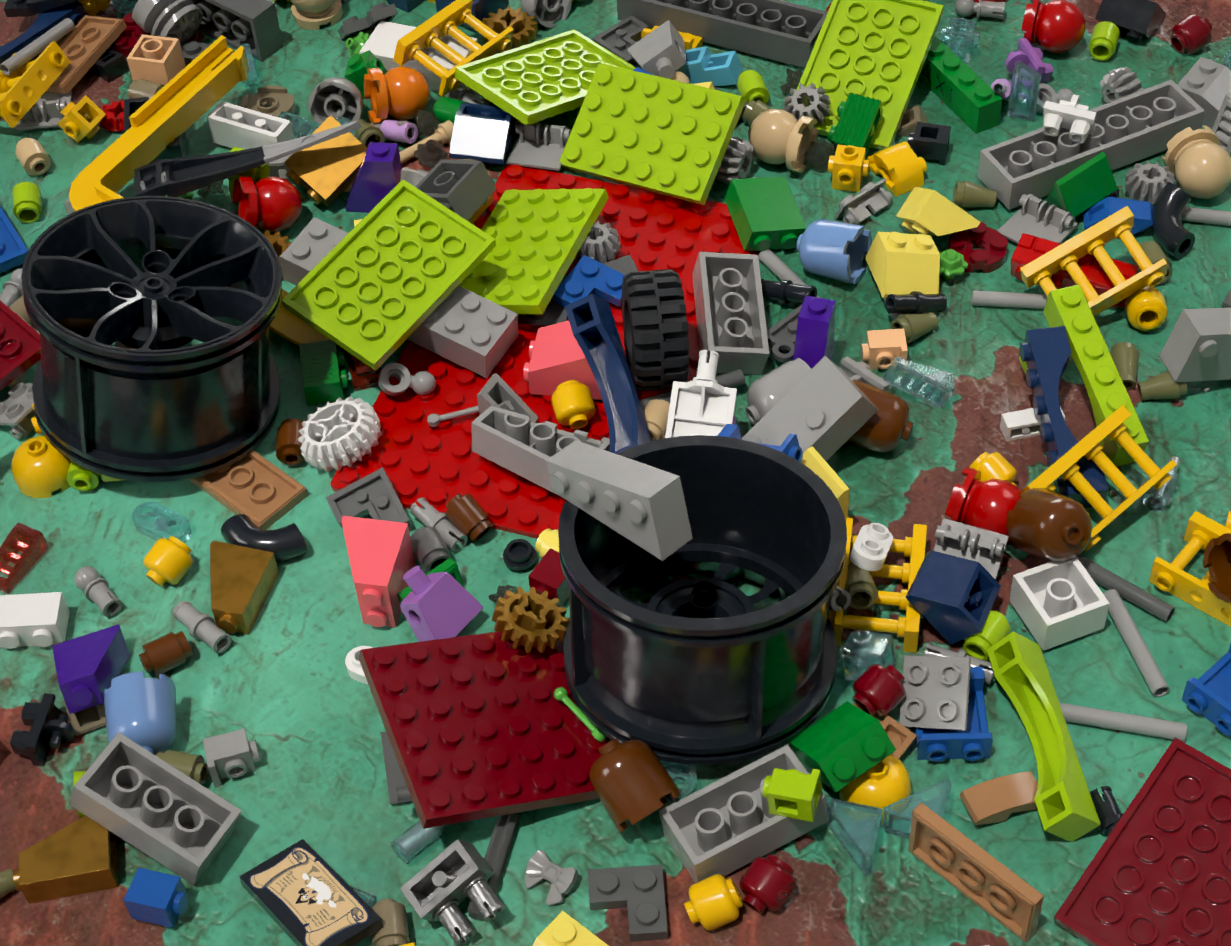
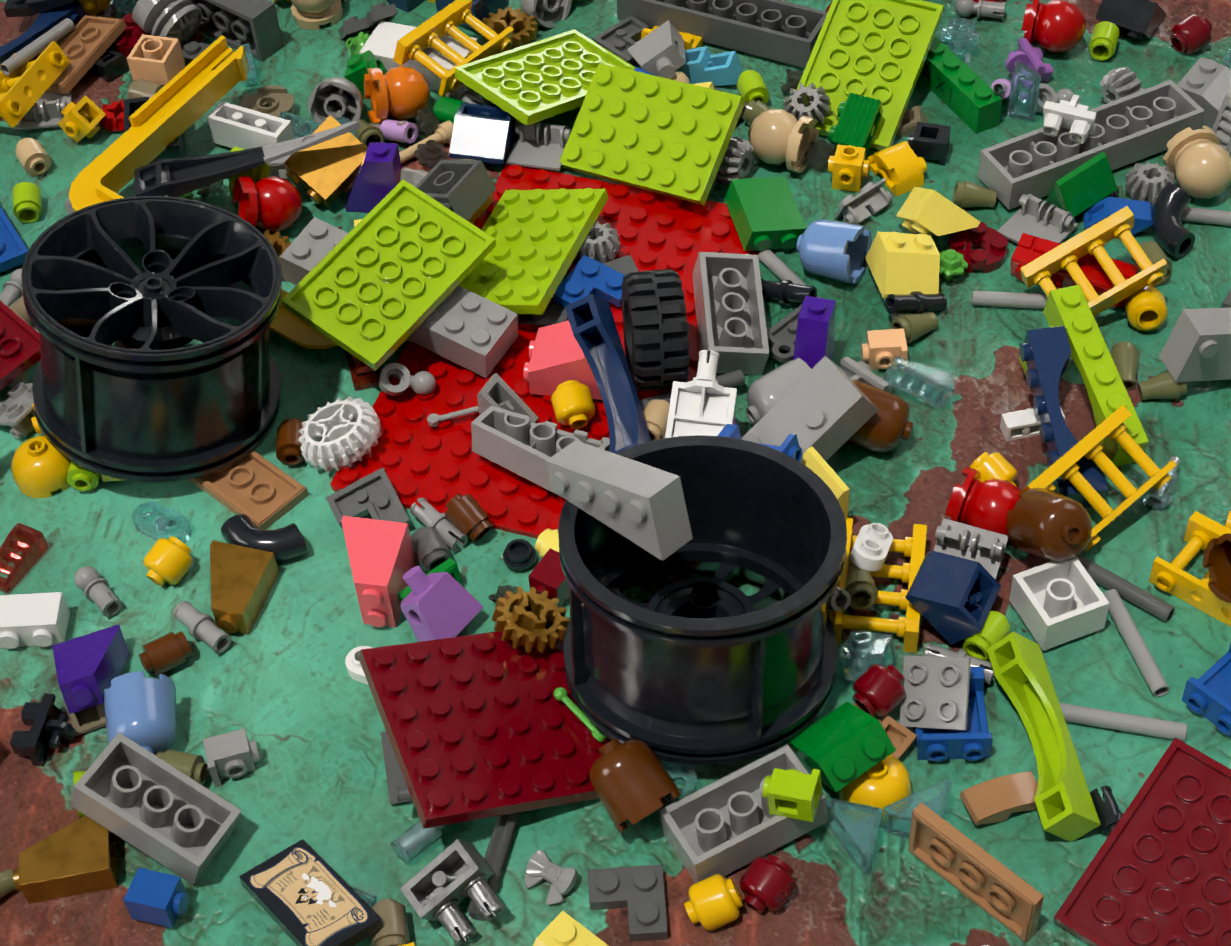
(322, 372): green brick -> none

